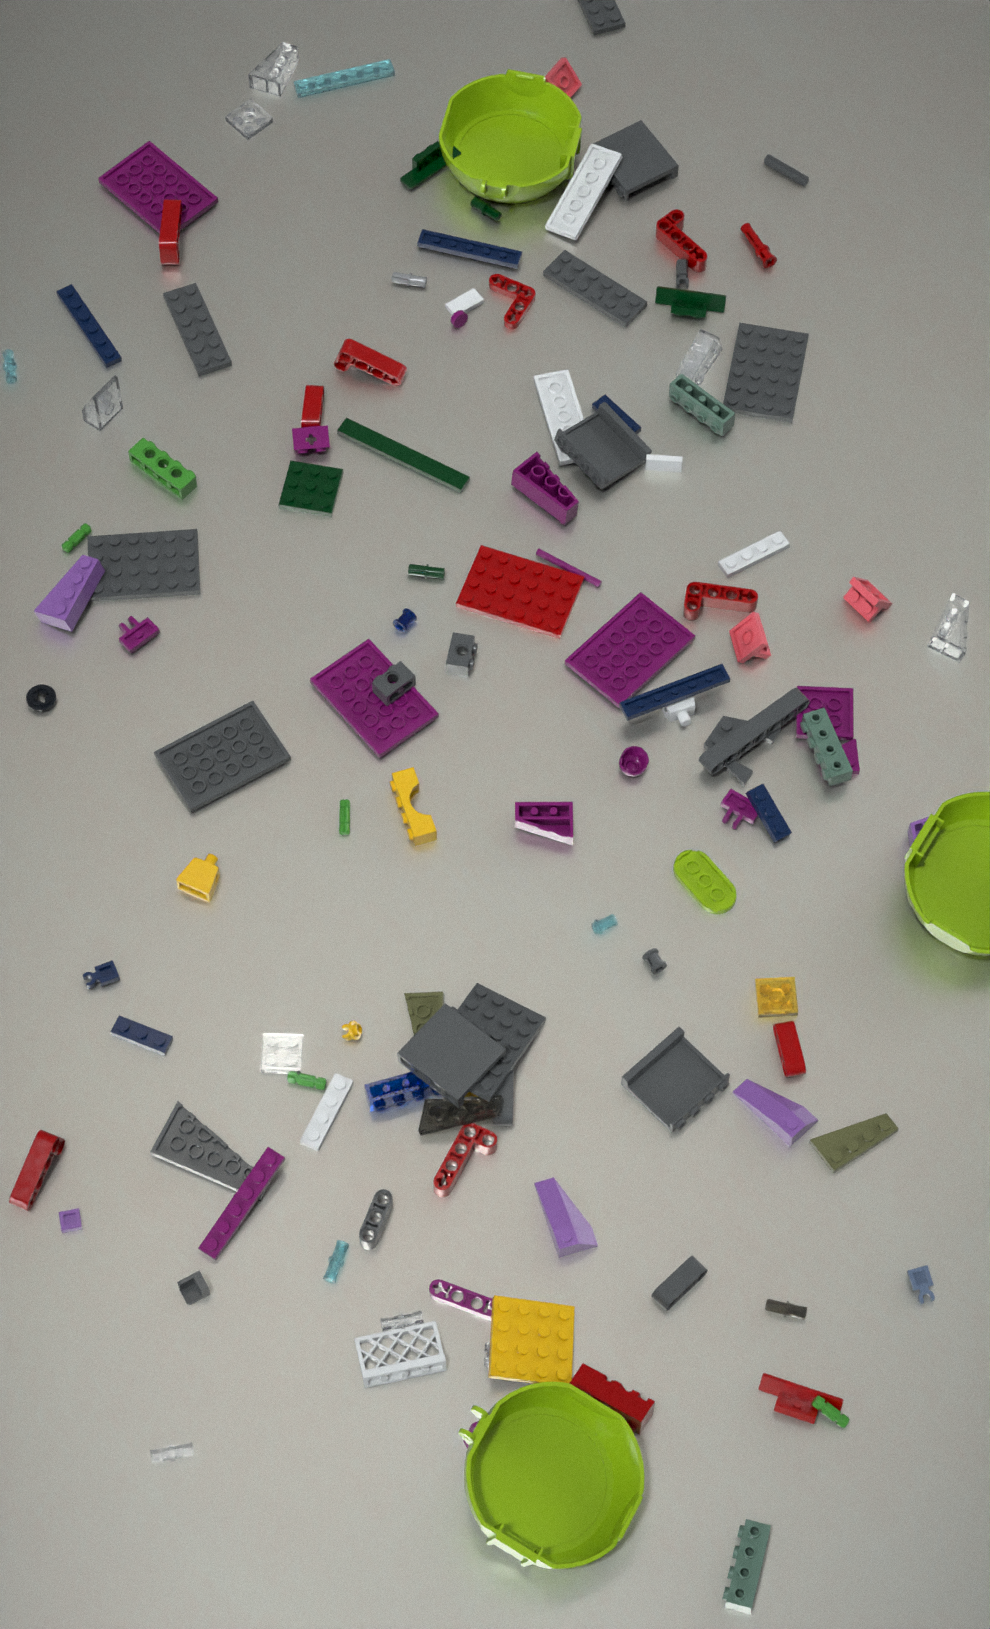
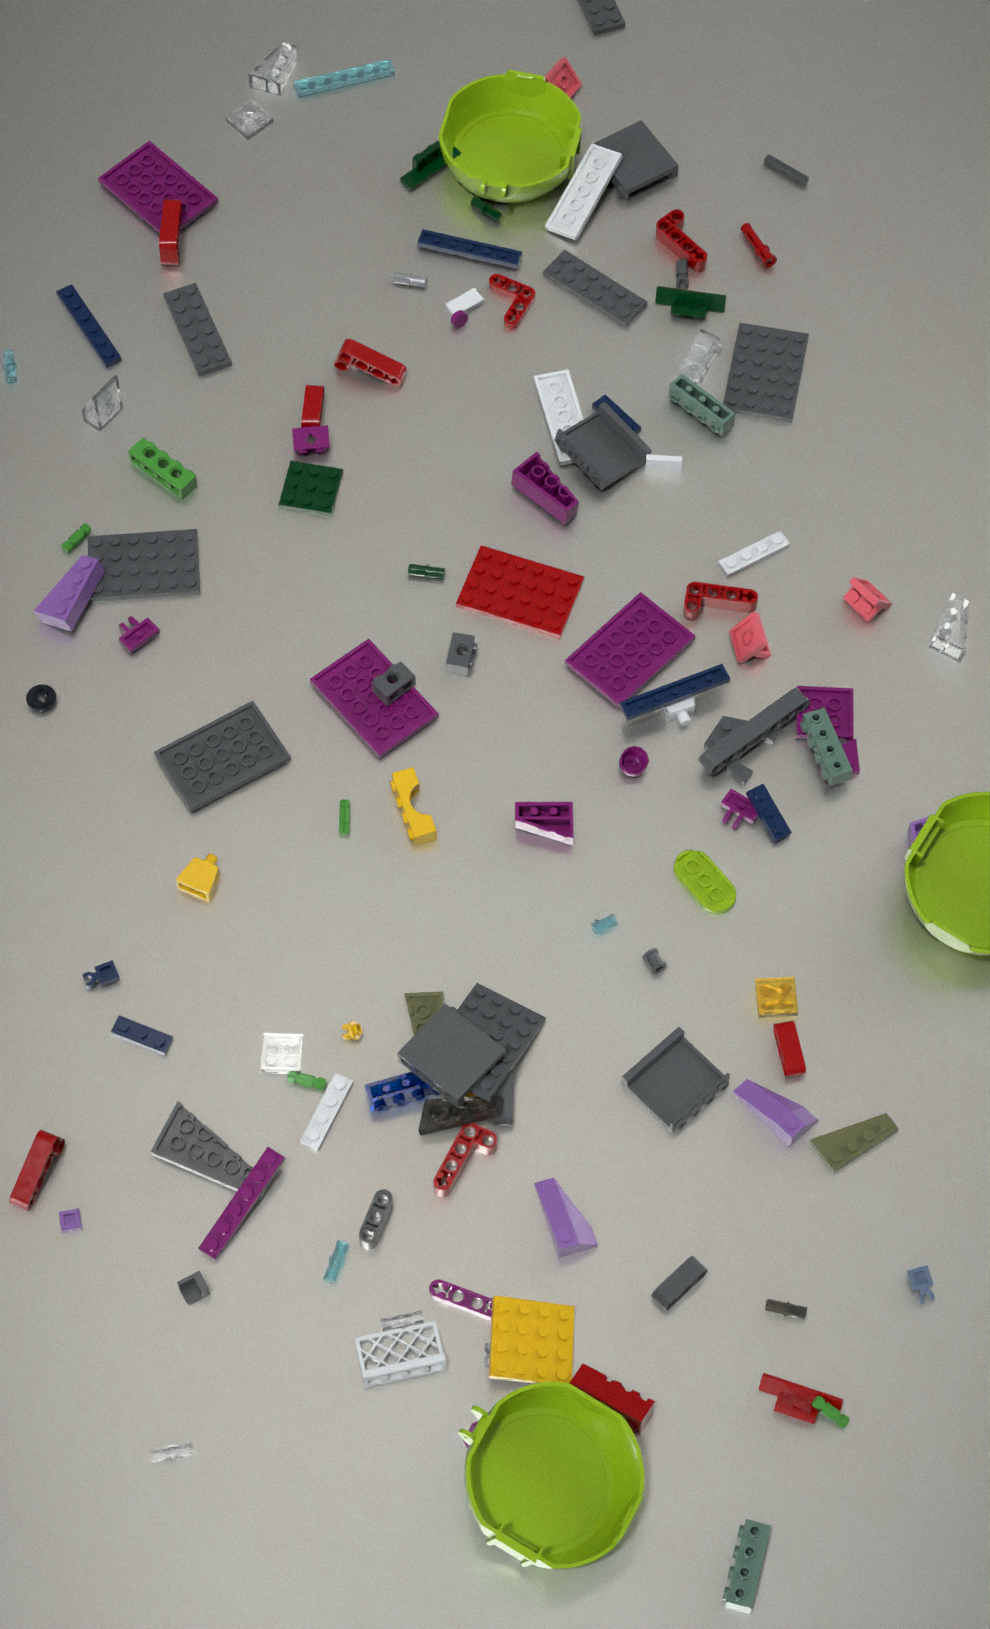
(403, 455): dark green tile -> none
(404, 620): clear blue bush -> none
(558, 562): magenta bar -> none

